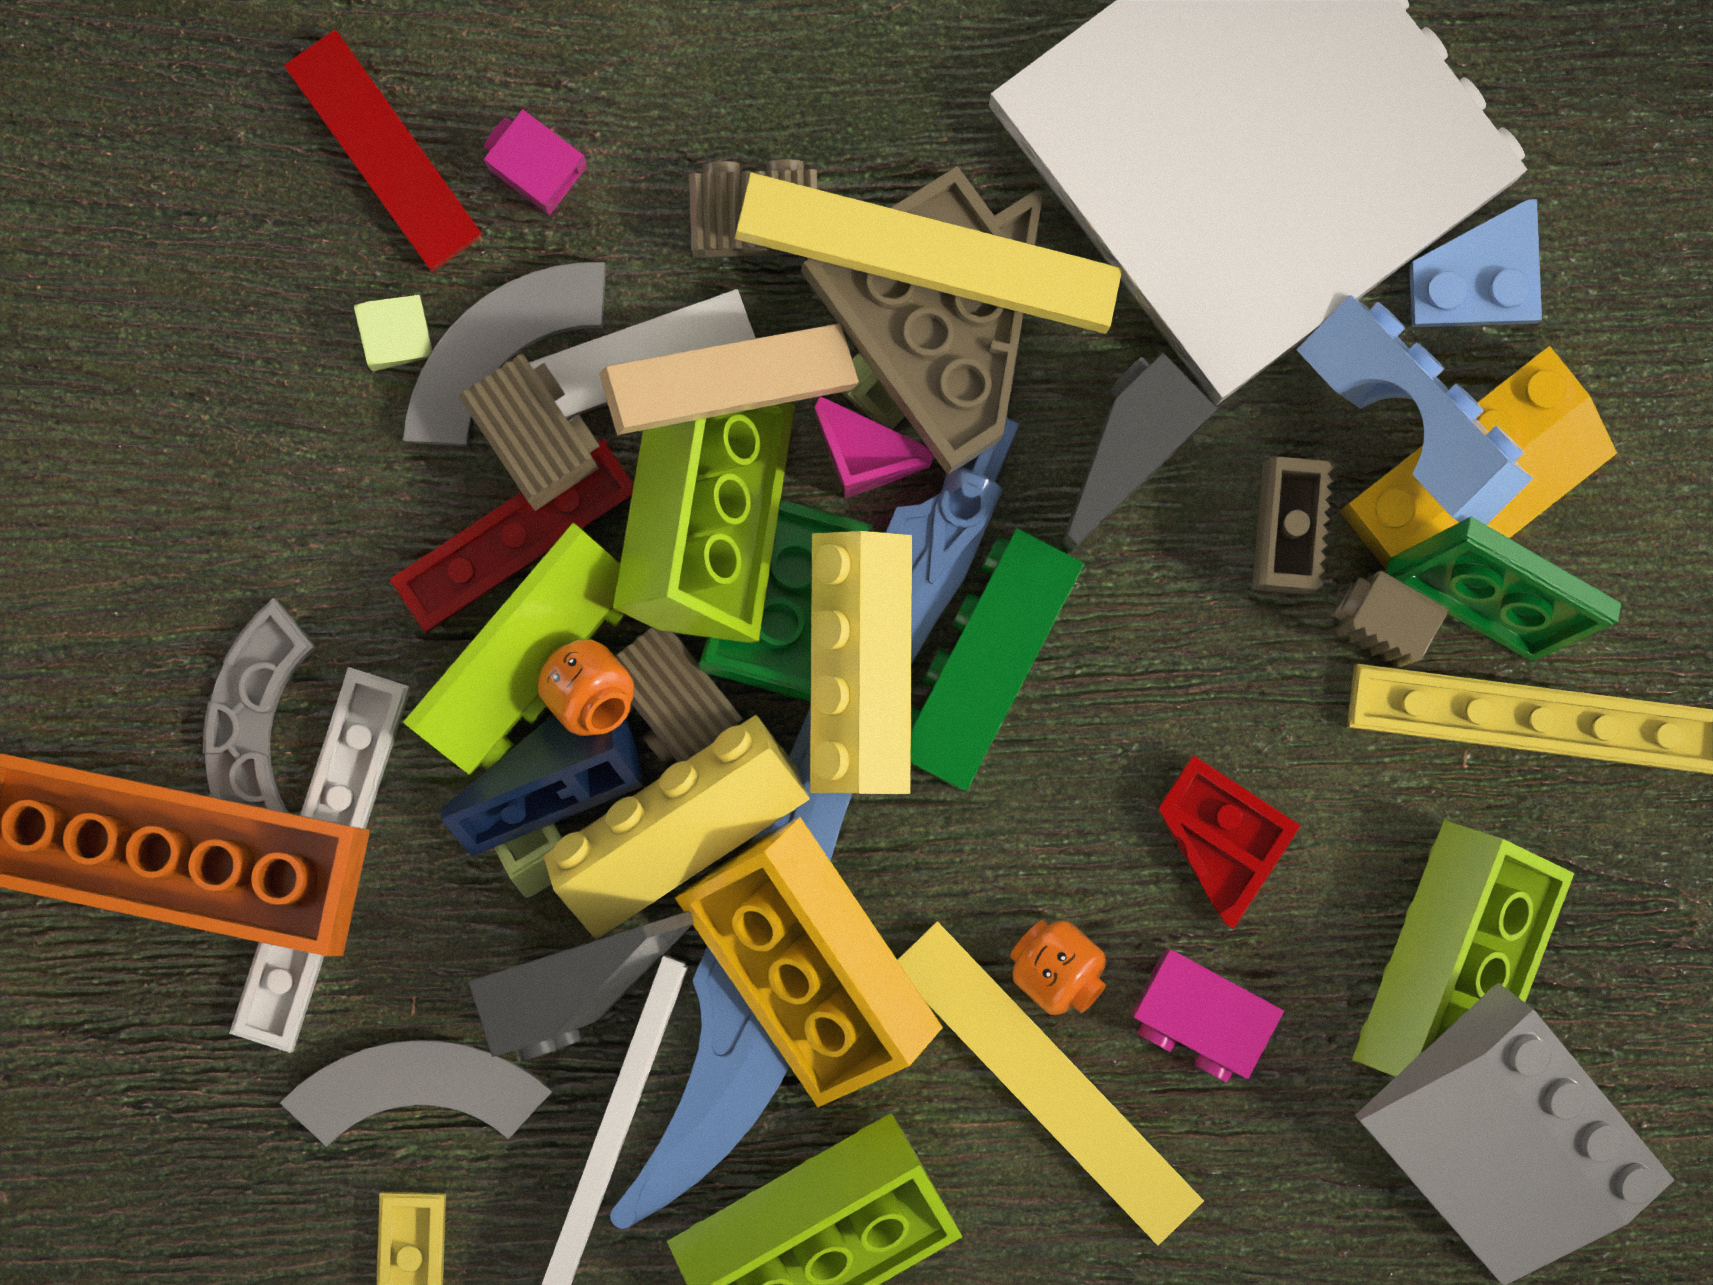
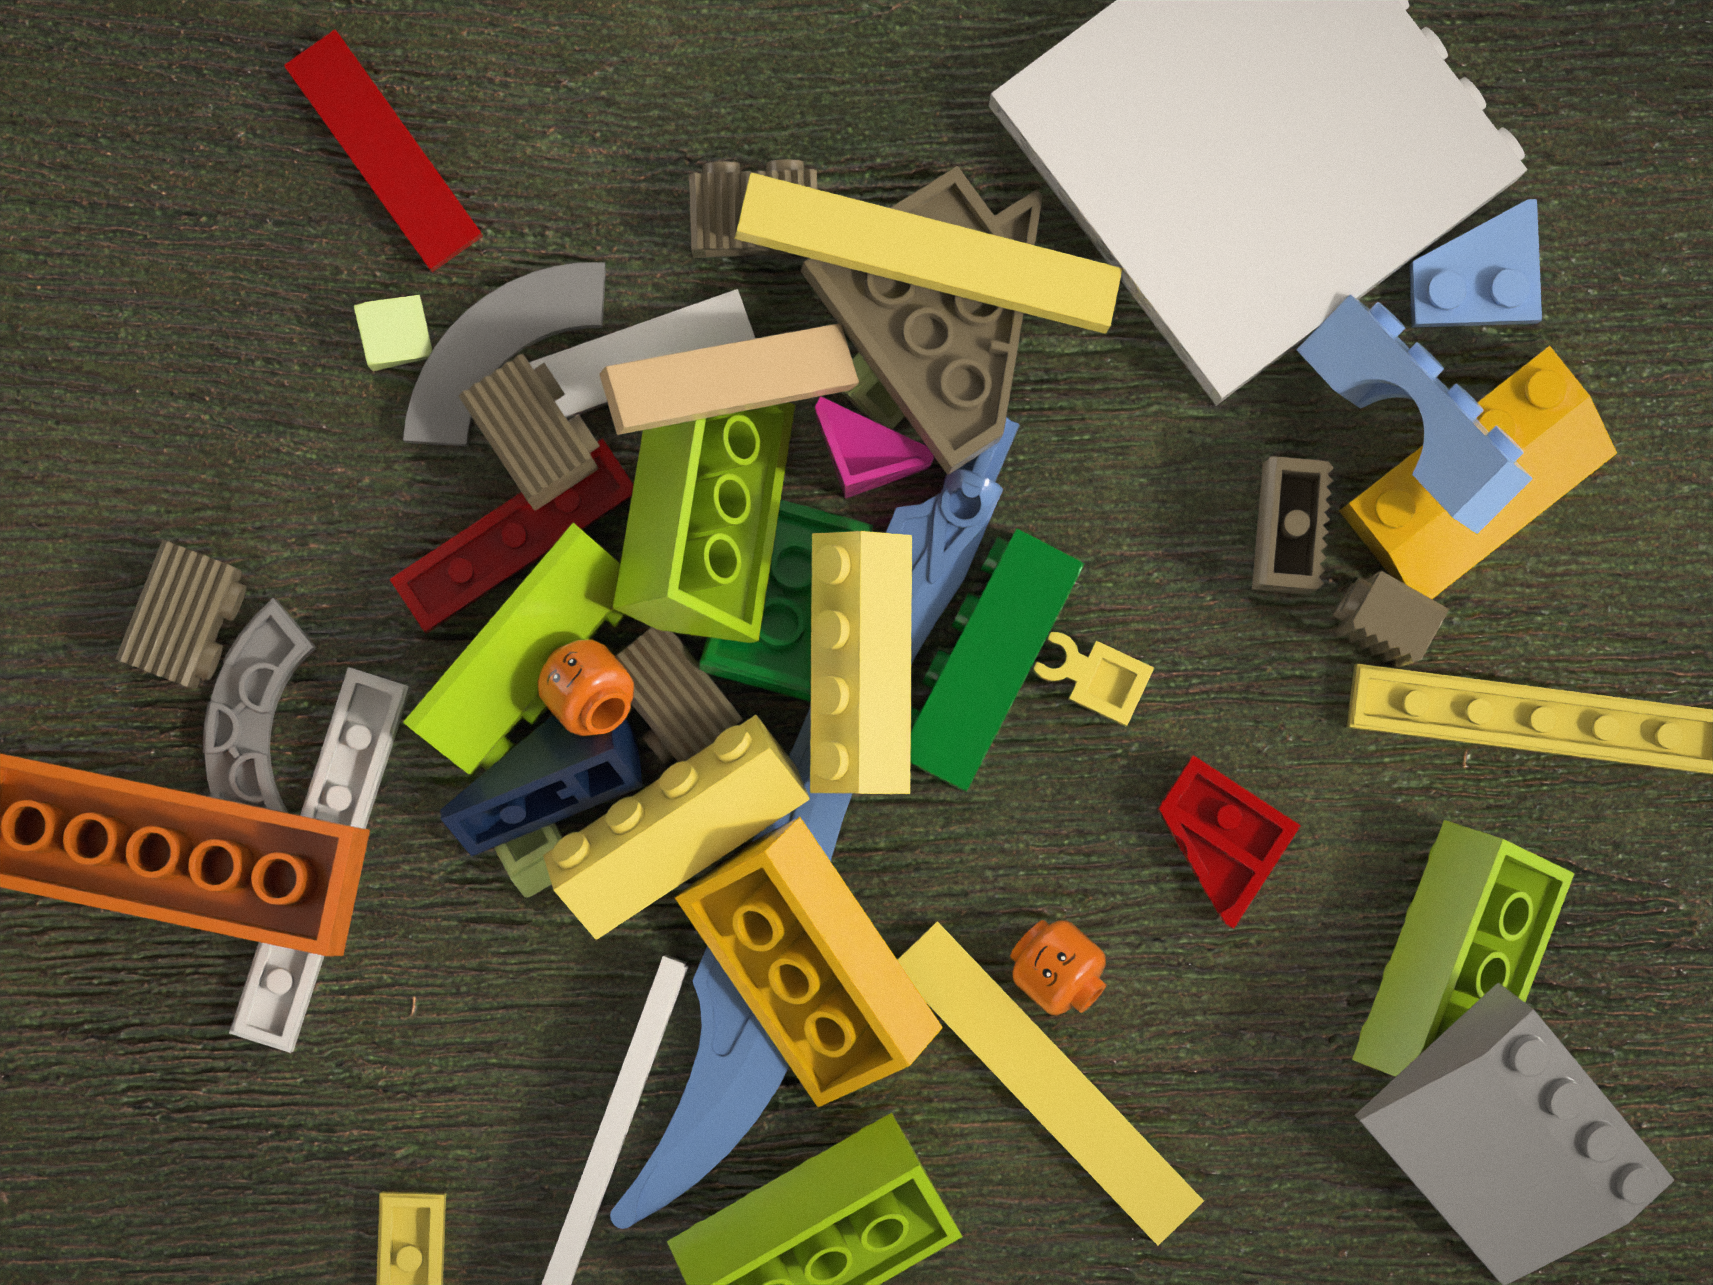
(181, 615): none -> dark tan brick
(416, 1075): light grey tile -> none
(533, 160): dark pink brick -> none
(548, 999): dark grey slope -> none
(1104, 681): none -> light yellow plate
(1143, 428): dark grey slope -> none
(1206, 1015): dark pink brick -> none
(1504, 589): green tile -> none

